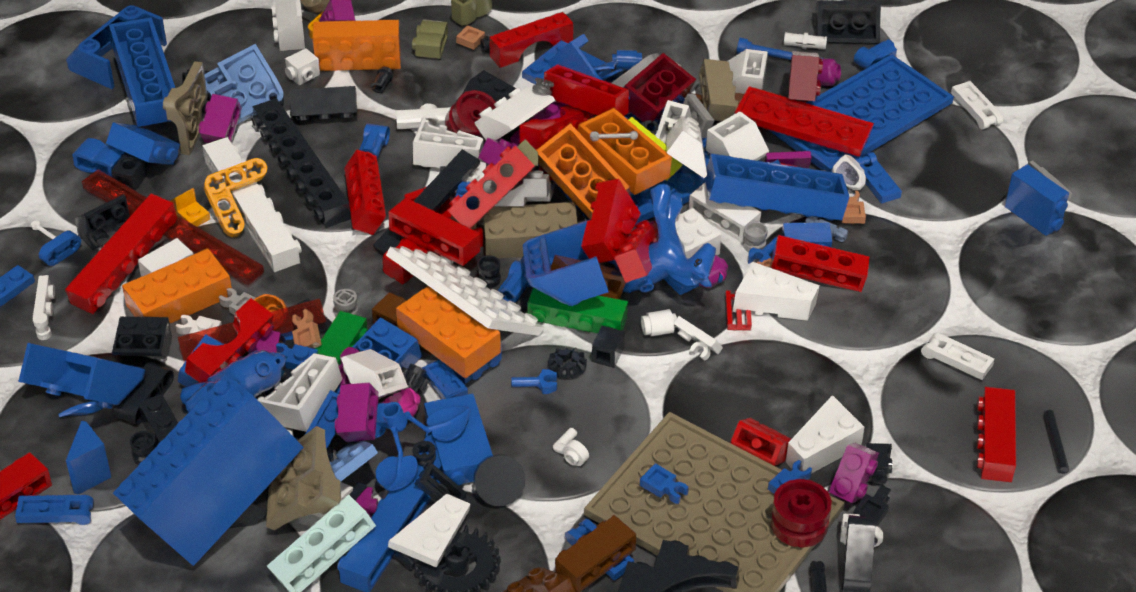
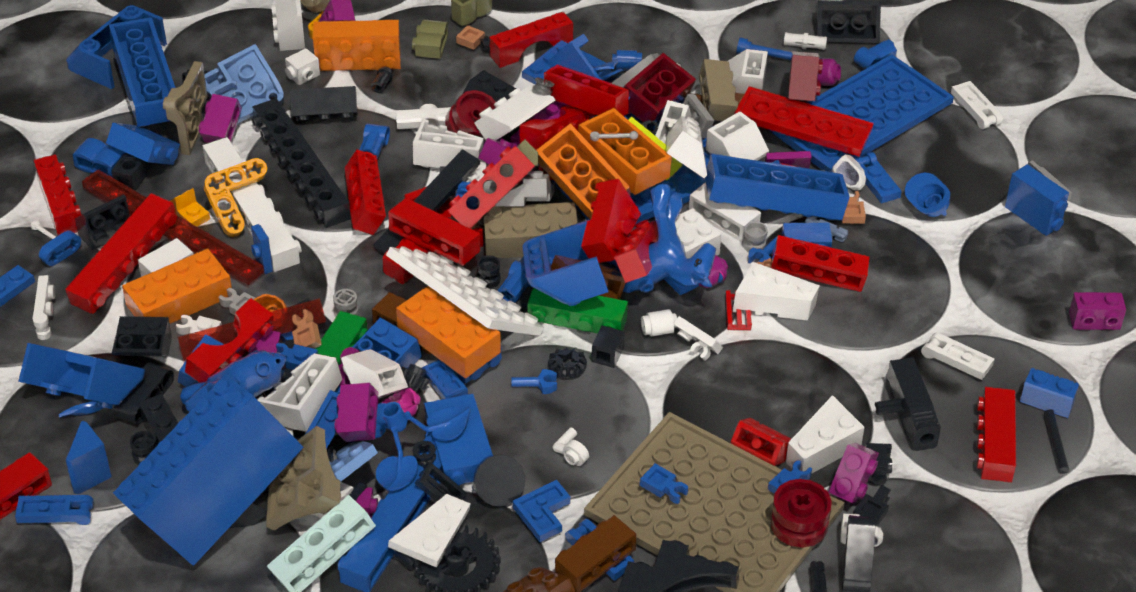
(57, 194): none -> red brick
(261, 248): none -> blue plate
(537, 509): none -> blue plate
(911, 403): none -> black piece
(928, 194): none -> blue piece
(1049, 392): none -> blue brick
(1097, 311): none -> magenta brick

